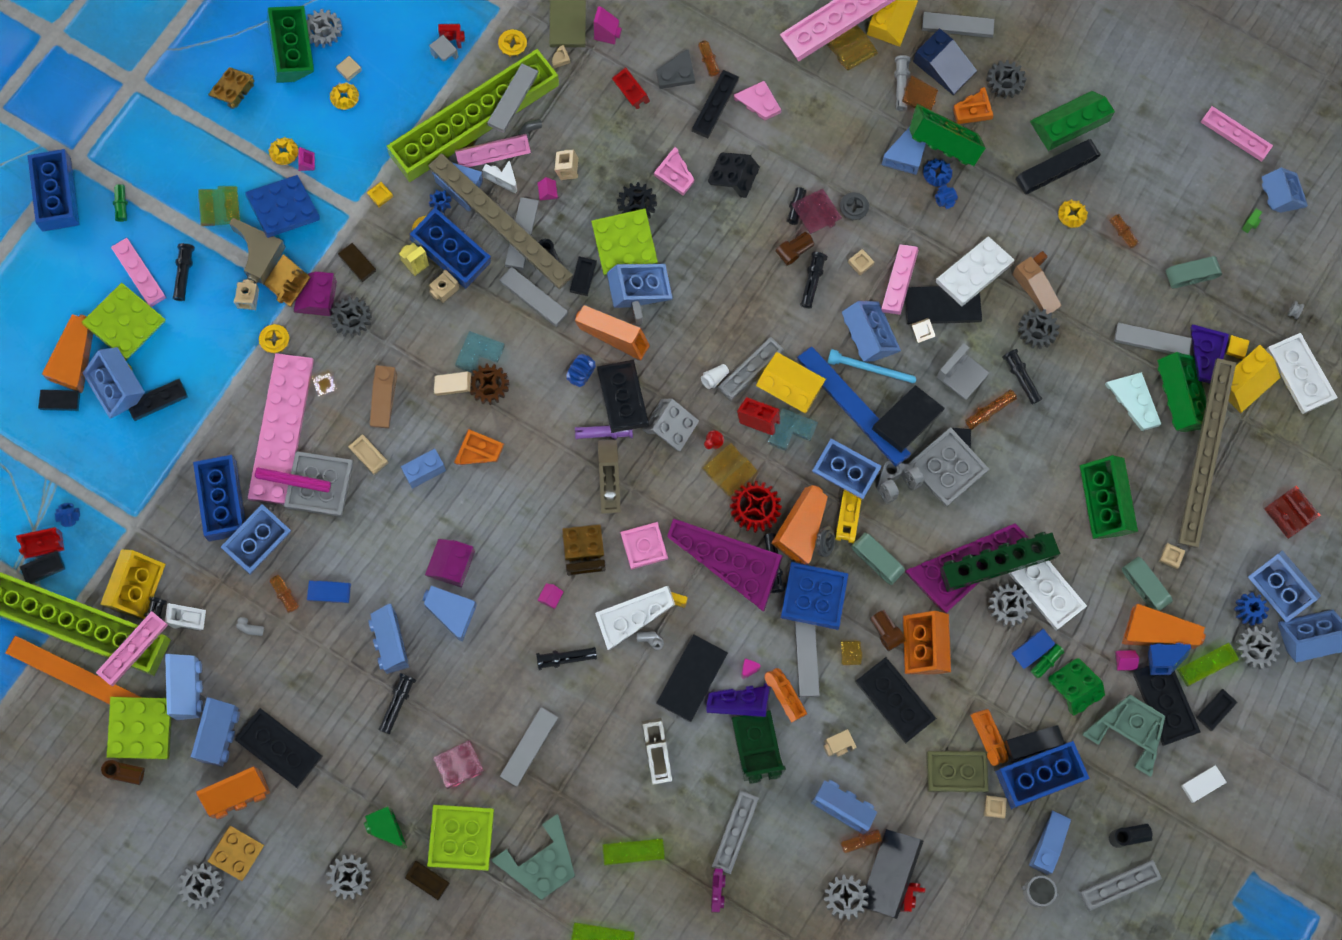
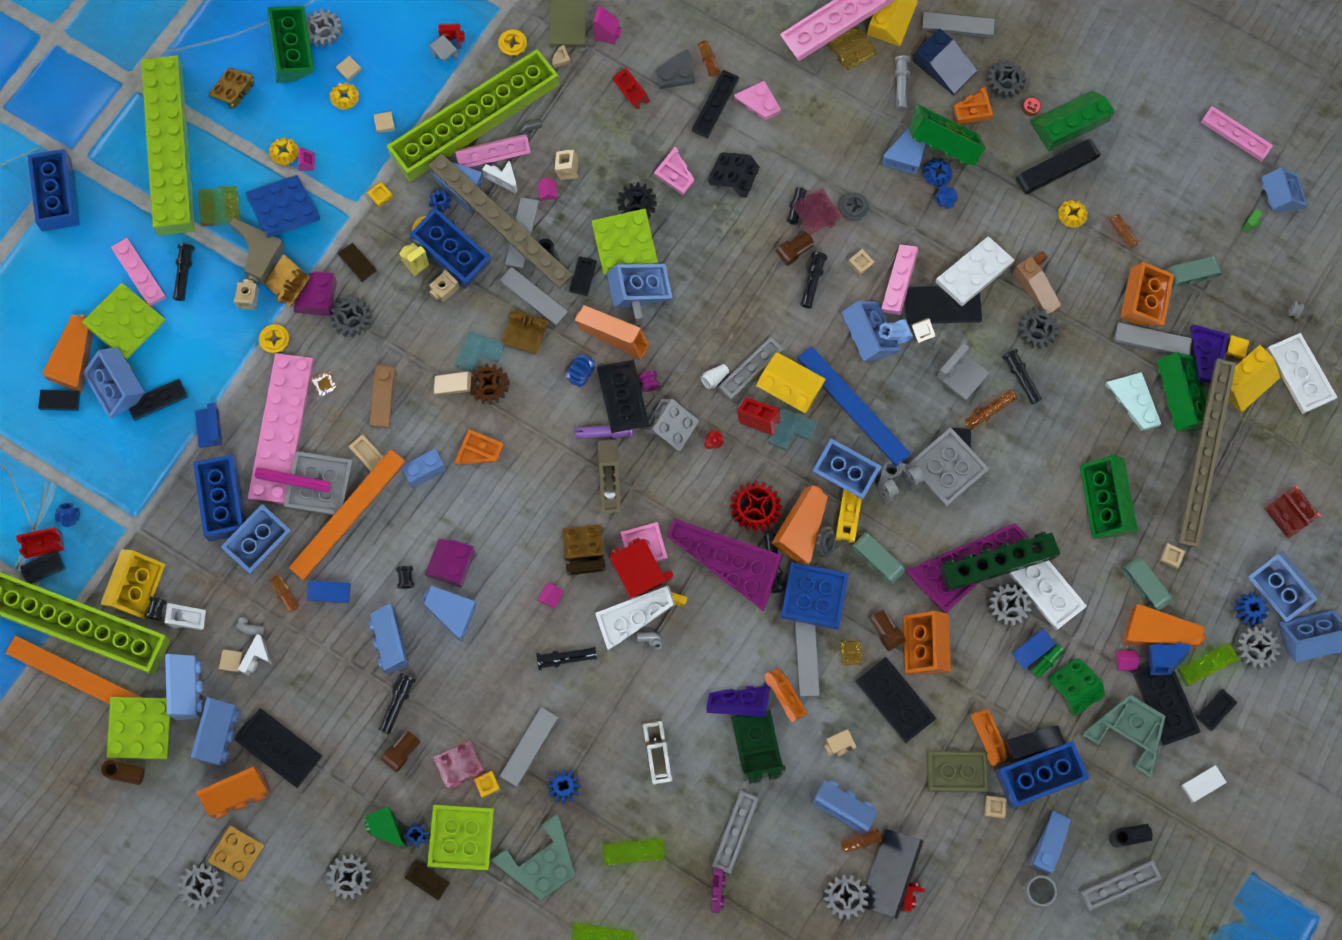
(120, 203): green axle -> none
(131, 649): bright pink plate -> none
(167, 145): none -> lime brick
(208, 426): none -> blue panel
(230, 661): none -> tan tile
(257, 651): none -> white slope
(347, 514): none -> orange tile
(384, 122): none -> tan tile
(397, 755): none -> reddish brown piece
(405, 577): none -> black bush
(412, 831): none -> blue gear
(486, 784): none -> yellow tile
(512, 98): light grey tile -> none
(524, 332): none -> pearl gold hinge
(565, 793): none -> blue gear
(637, 568): none -> red container
(649, 381): none -> magenta wheel
(692, 678): black tile -> none
(729, 469): clear yellow slope -> none
(749, 668): dark pink slope -> none
(836, 358): medium azure piece -> none
(896, 331): none -> light blue piece
(908, 418): black tile -> none
(919, 93): clear orange piece -> none
(1031, 106): none -> tile
(1147, 295): none -> orange slope

